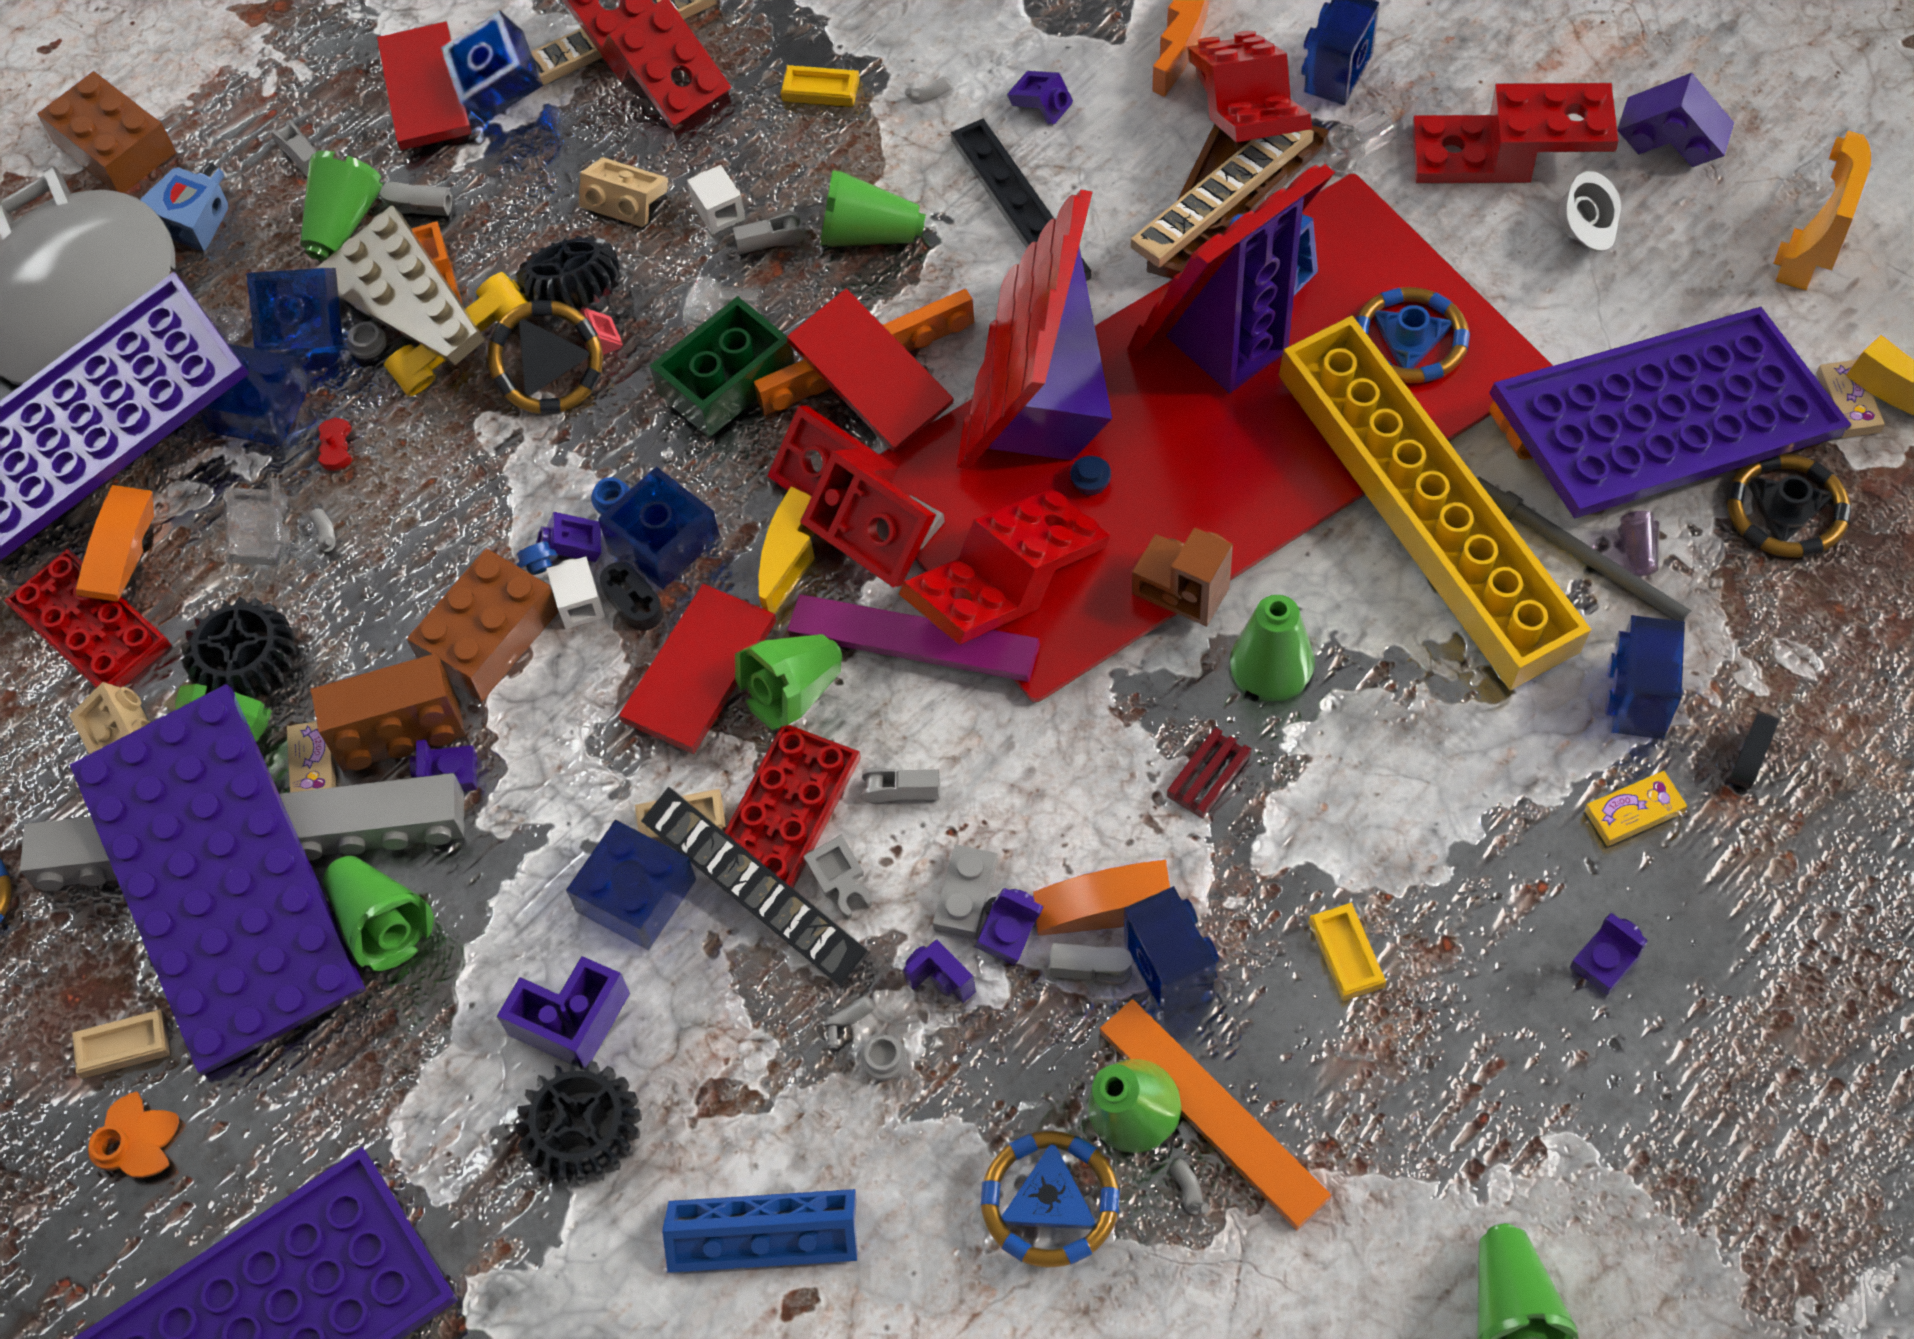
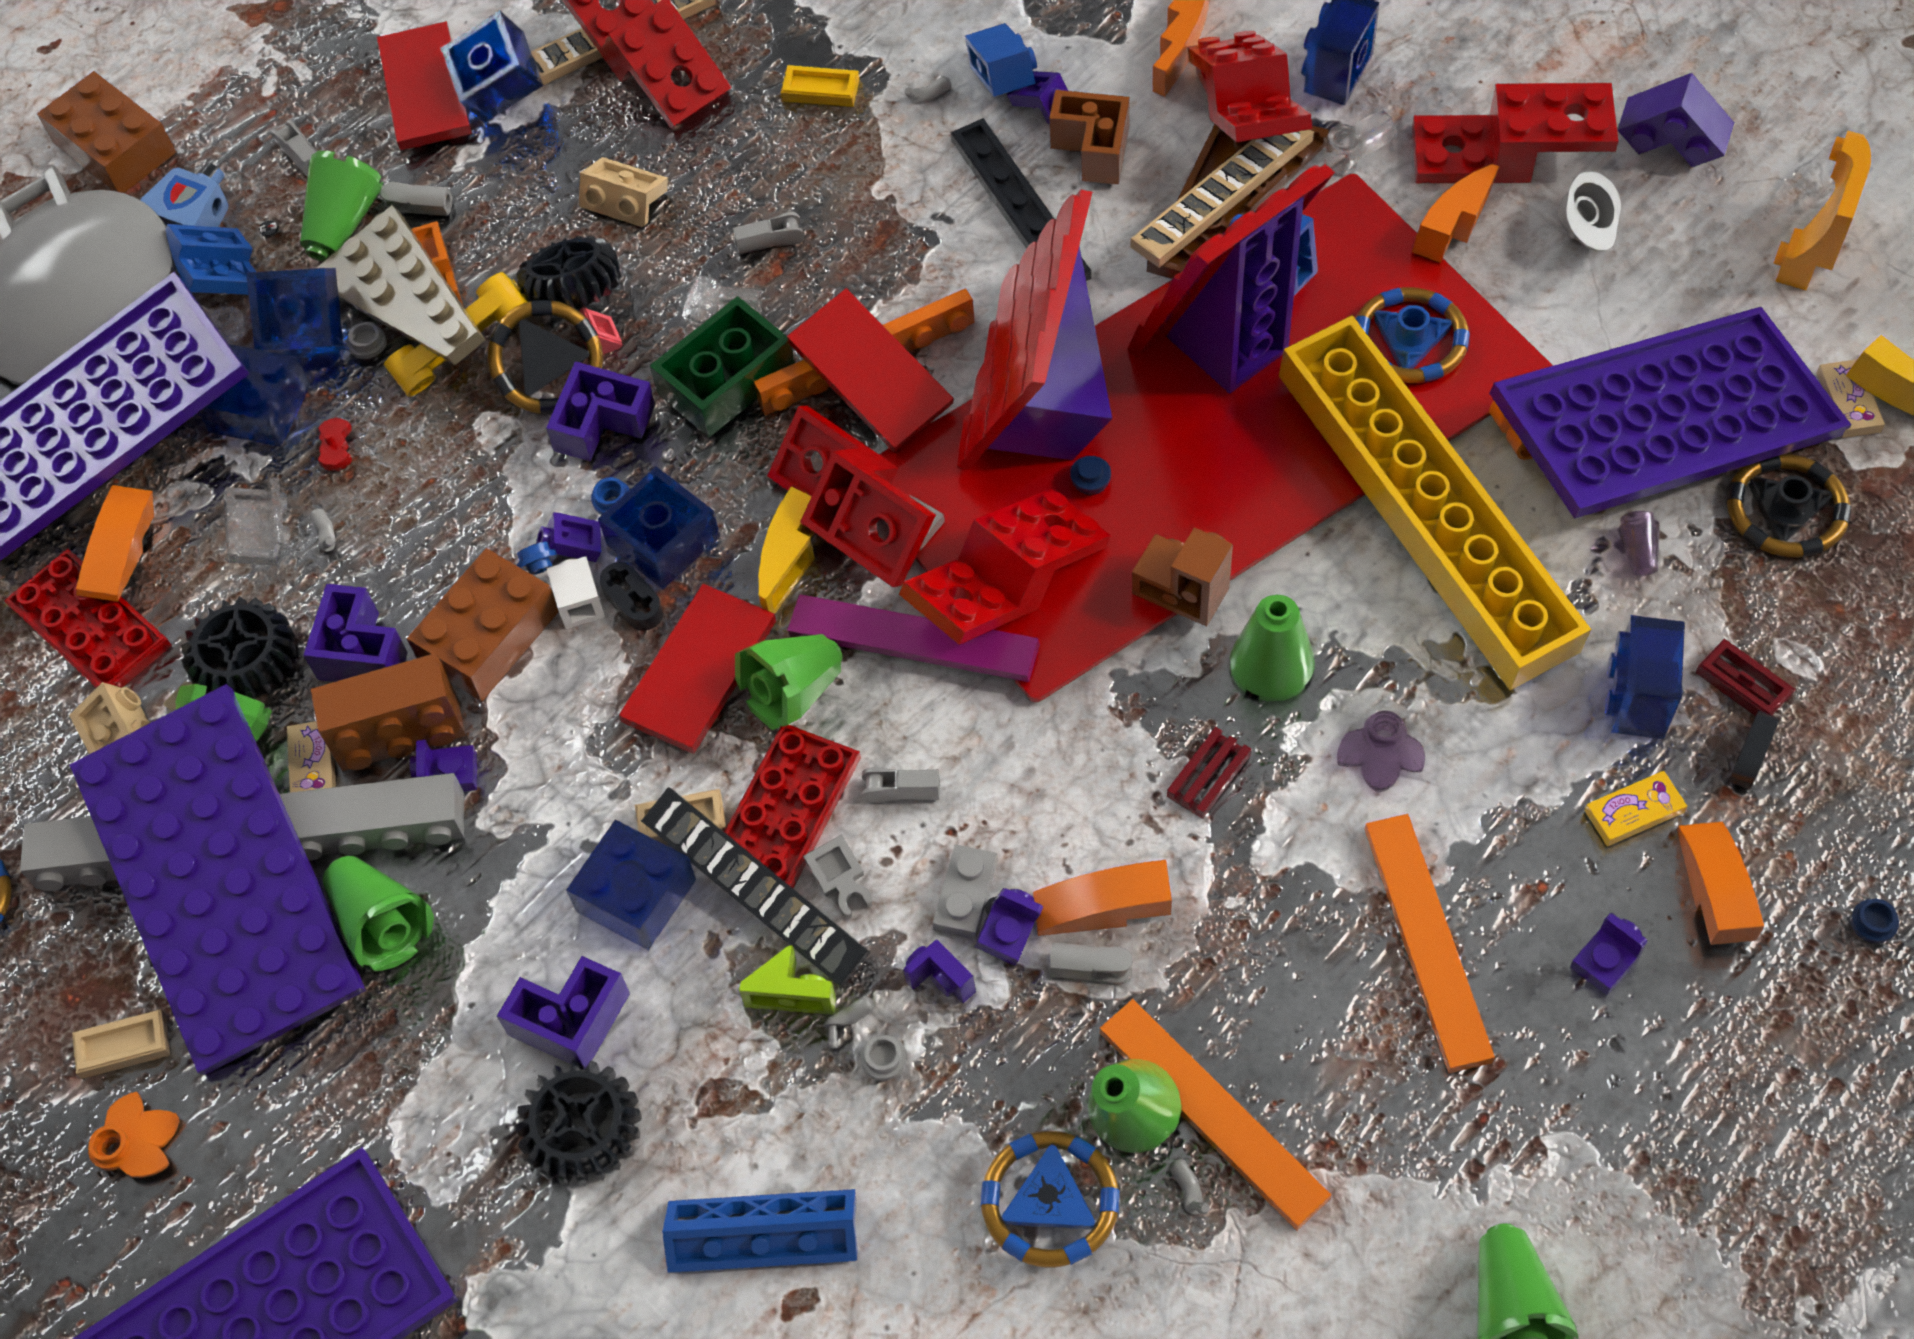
(210, 258): none -> blue slope
(268, 228): none -> black piece
(346, 638): none -> dark purple brick
(597, 401): none -> dark purple brick
(716, 199): white brick -> none
(777, 989): none -> lime slope
(867, 215): bright green cone -> none
(1001, 59): none -> blue brick
(1096, 128): none -> dark orange brick
(1170, 951): clear blue brick -> none
(1347, 952): yellow tile -> none
(1381, 756): none -> clear purple plate
(1429, 944): none -> orange tile
(1454, 214): none -> orange slope
(1513, 507): dark grey bar -> none
(1720, 883): none -> orange slope
(1740, 685): none -> dark red tile
(1875, 921): none -> dark blue plate

